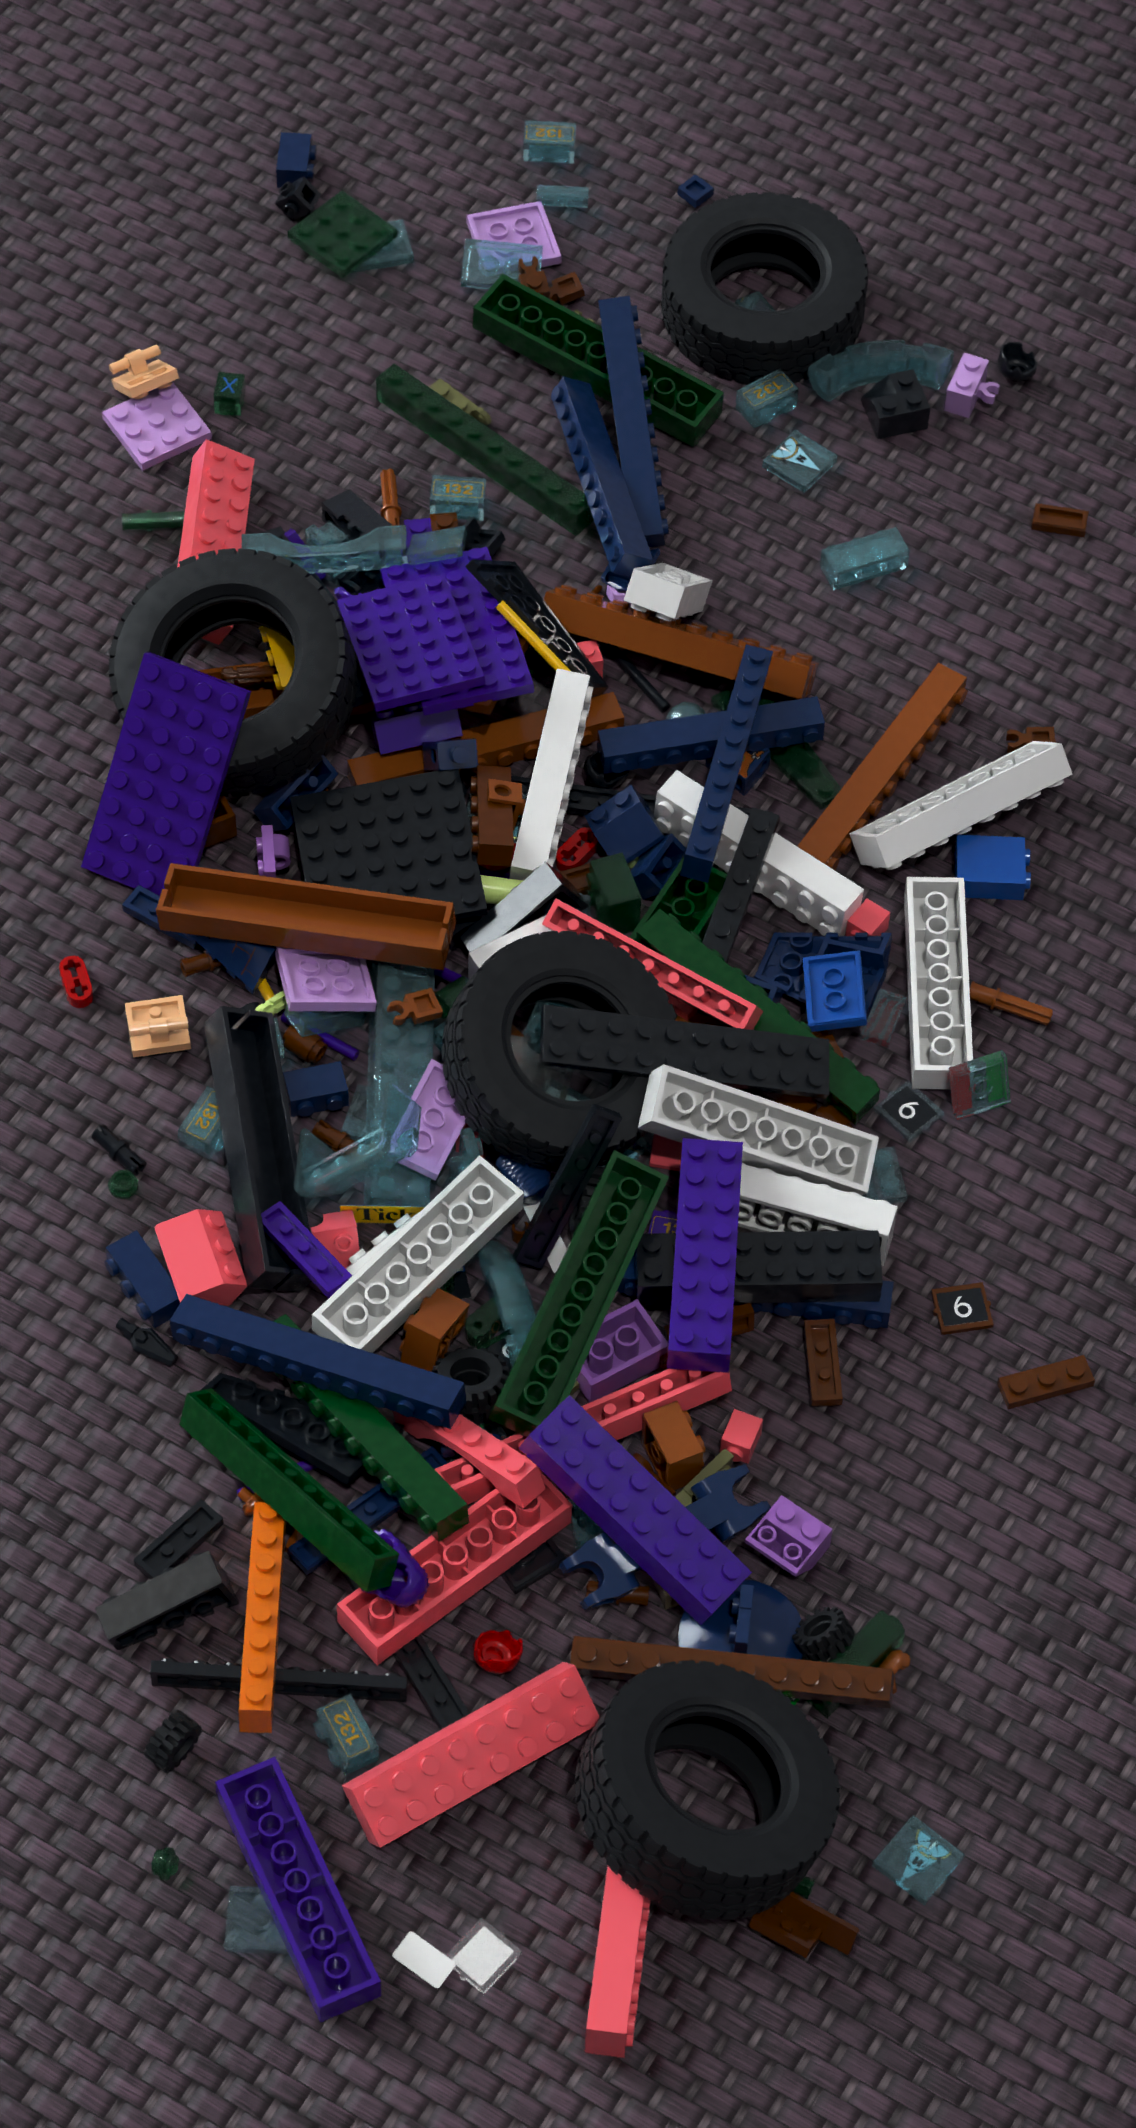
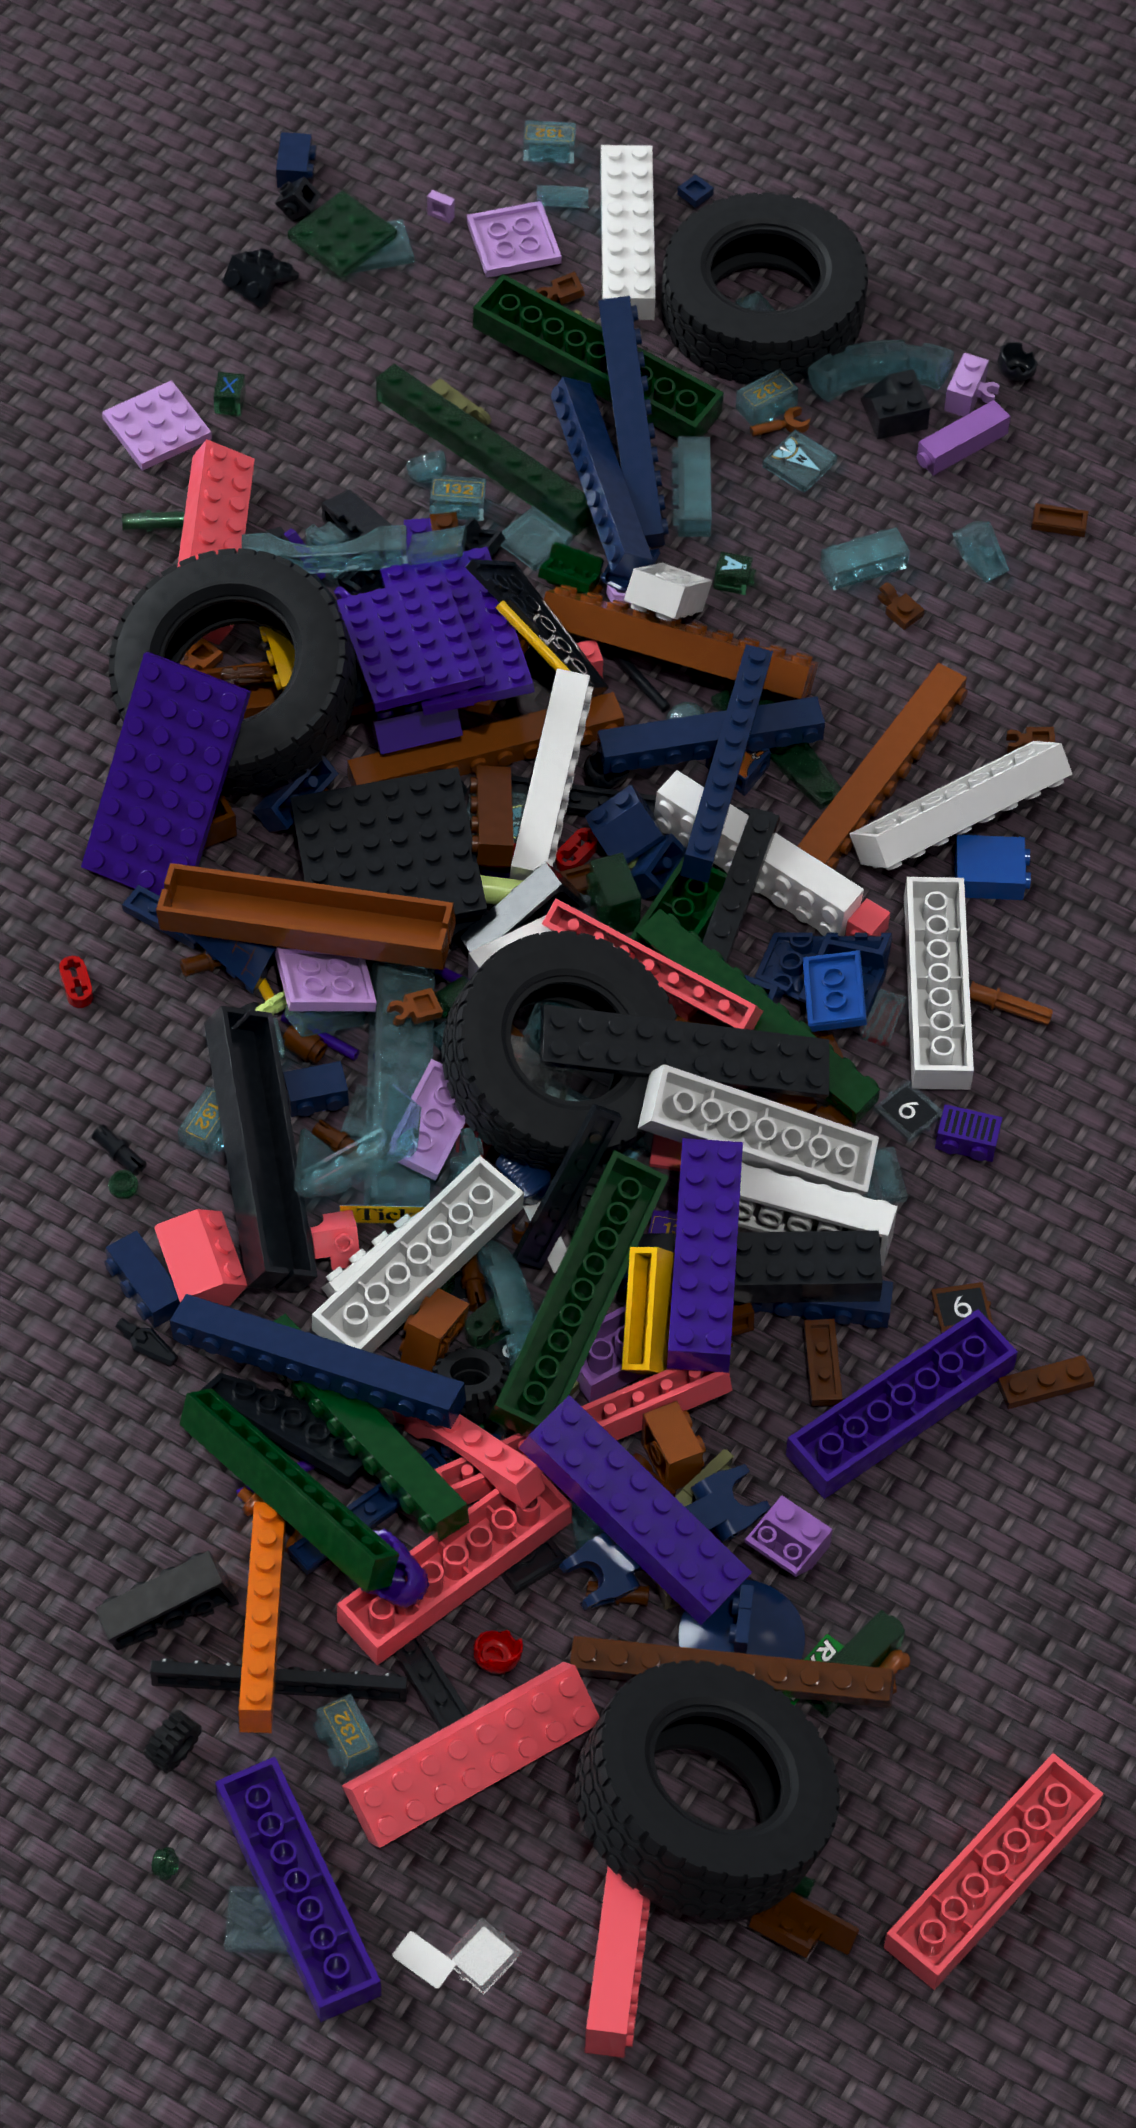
(142, 376): light nougat plate -> none
(157, 1026): light nougat plate -> none
(179, 1540): black plate -> none
(202, 656): none -> dark orange plate
(256, 273): none -> black bracket
(272, 852): medium lavender plate -> none
(304, 1249): dark purple plate -> none
(390, 509): dark orange axle -> none
(425, 466): none -> clear light blue hair
(440, 206): none -> lavender plate
(450, 754): dark blue torso -> none
(473, 1283): none -> reddish brown pin
(487, 260): clear light blue tile -> none
(514, 799): dark orange bracket -> none
(532, 278): reddish brown plate -> none
(532, 537): none -> clear light blue tile
(571, 568): none -> dark green bracket
(628, 226): none -> white brick
(647, 1310): none -> yellow brick
(693, 486): none -> clear light blue brick
(734, 573): none -> clear green brick
(741, 1435): coral brick -> none
(788, 422): none -> dark orange piece
(823, 1635): black tyre -> none
(901, 1403): none -> dark purple brick
(902, 609): none -> reddish brown plate
(918, 1860): clear light blue tile -> none
(963, 437): none -> medium lavender brick
(968, 1133): none -> dark purple brick
(979, 1085): clear light blue tile -> none
(981, 549): none -> clear light blue slope
(993, 1871): none -> coral brick

